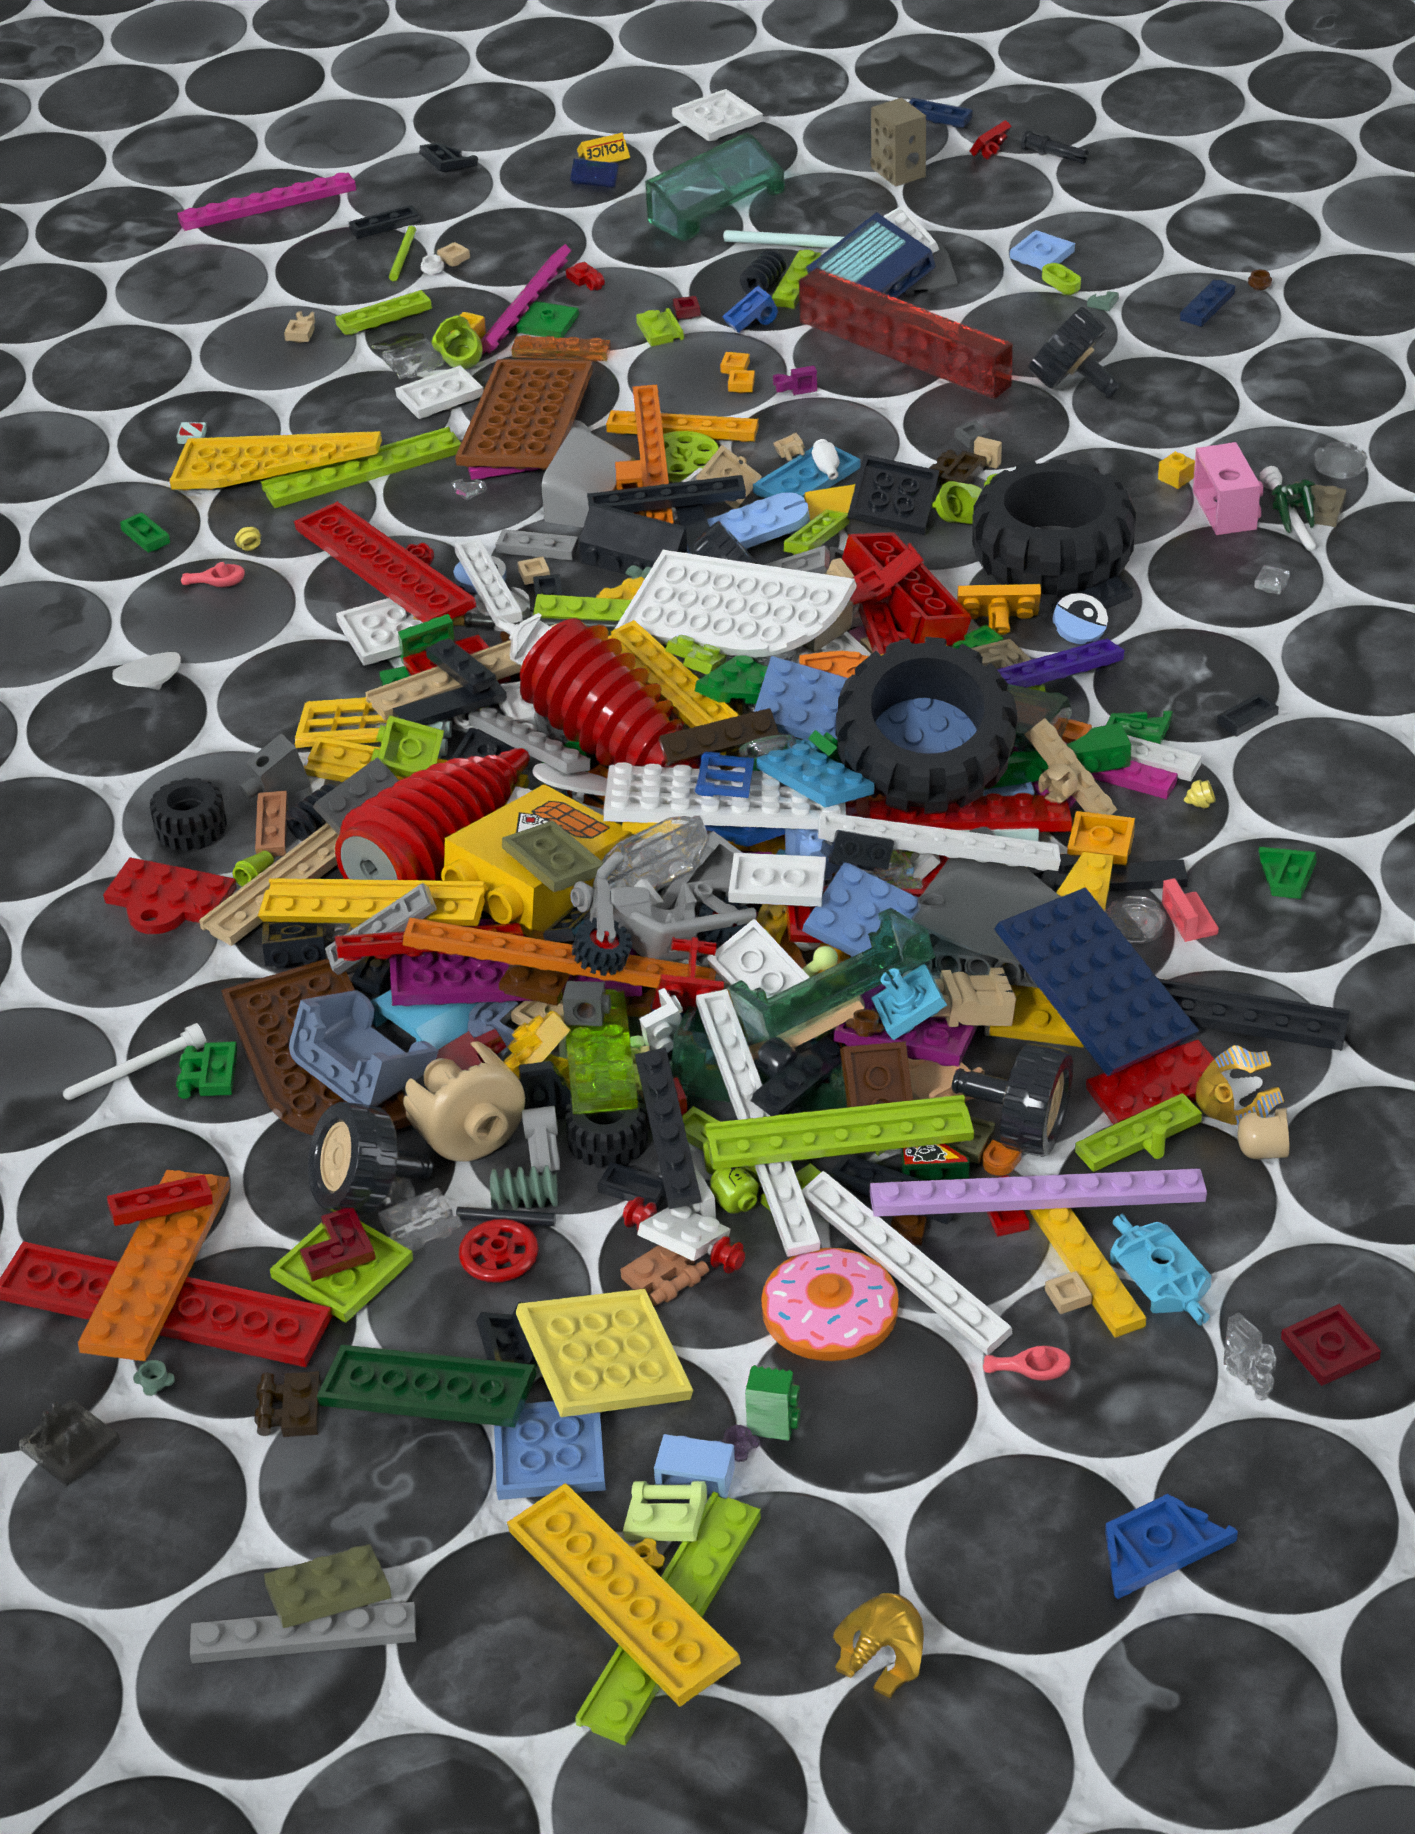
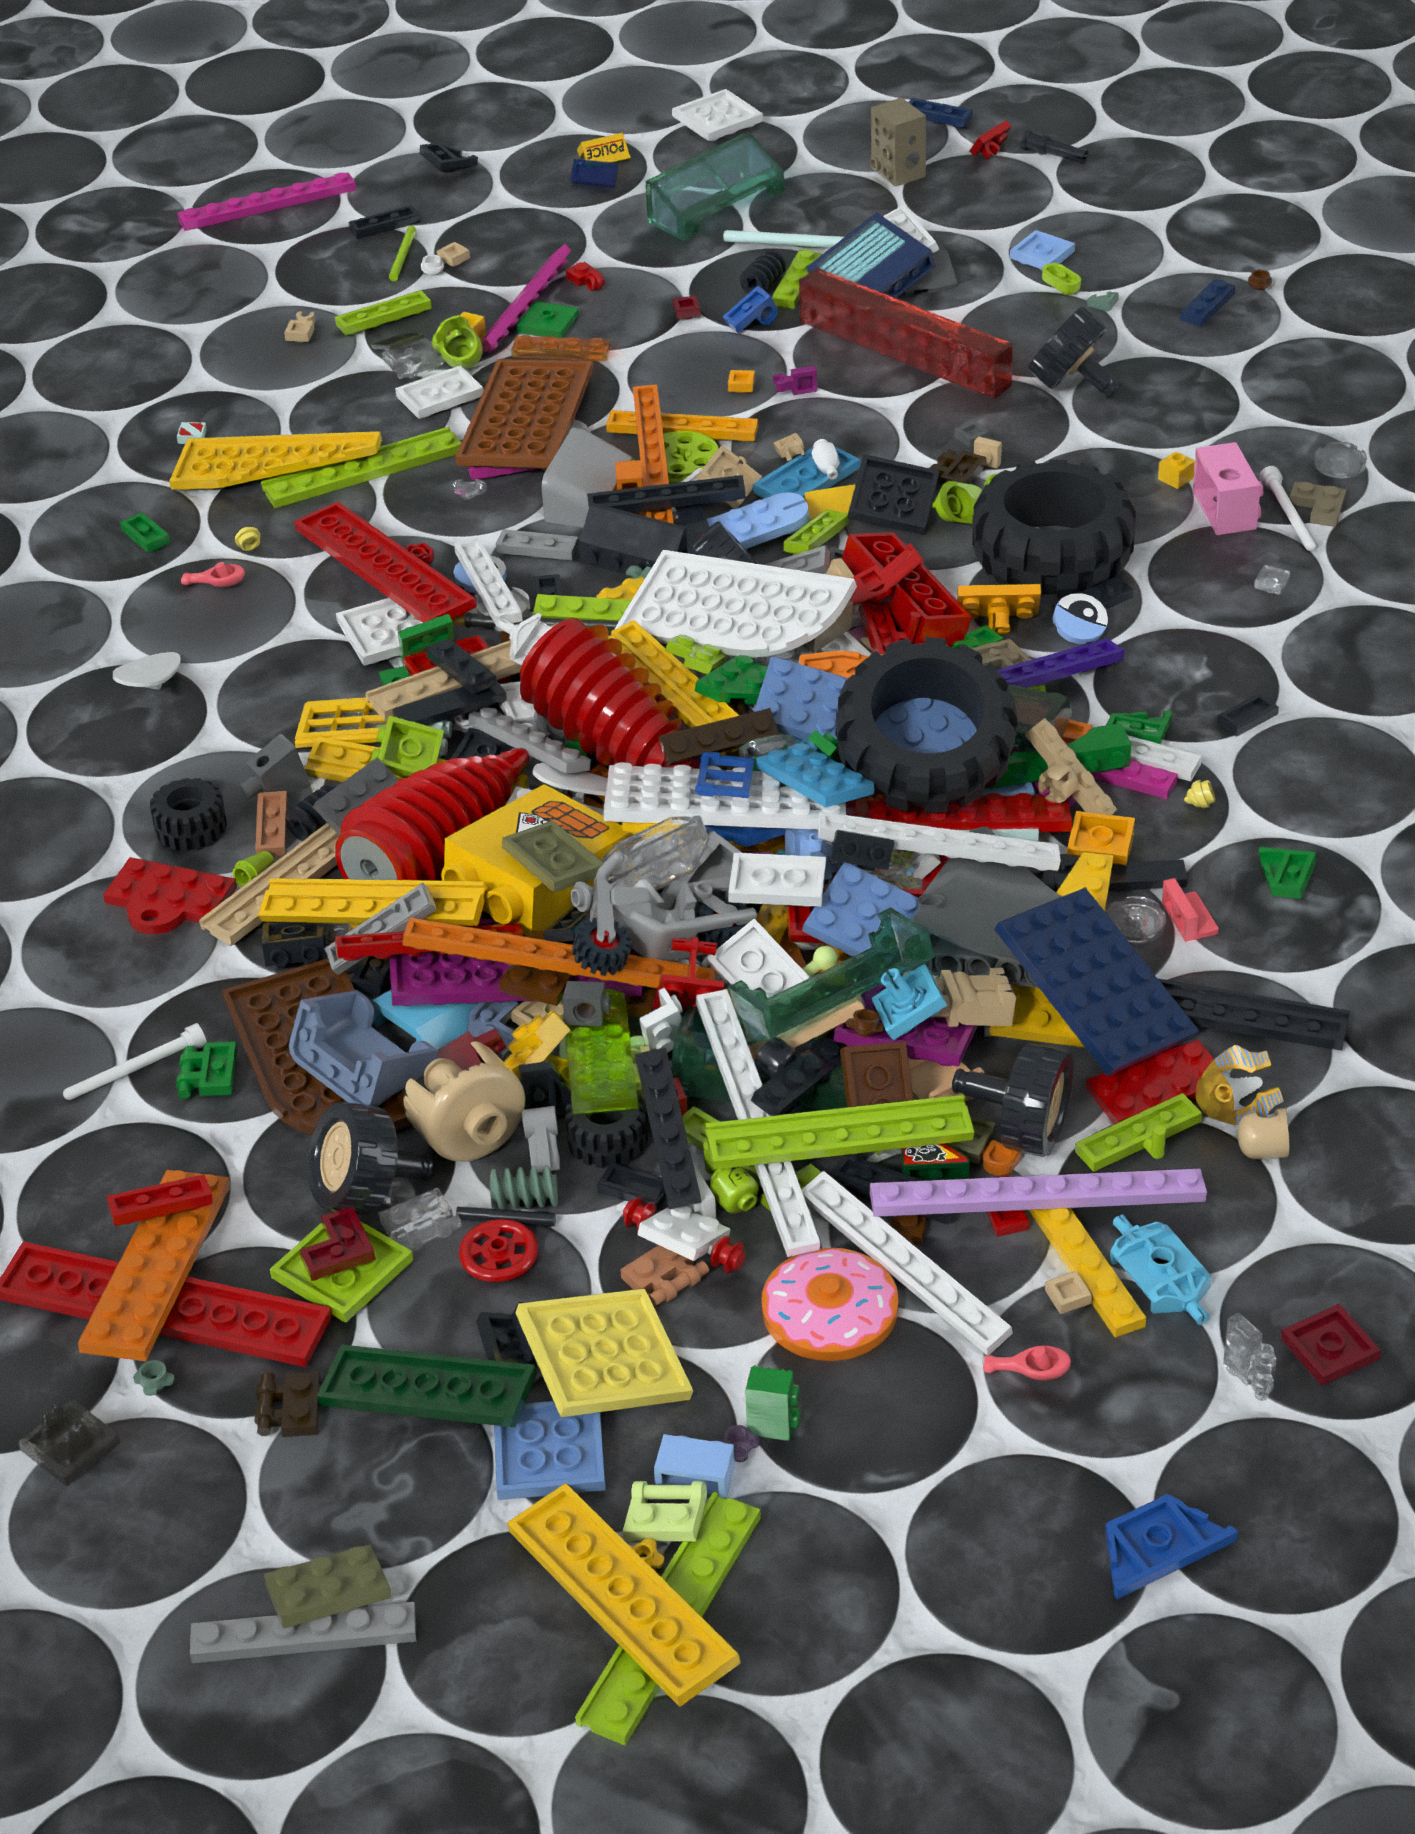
(532, 568): tan plate -> none
(659, 327): lime plate -> none
(734, 361): light orange plate -> none
(878, 1623): pearl gold piece -> none
(1284, 498): dark green piece -> none

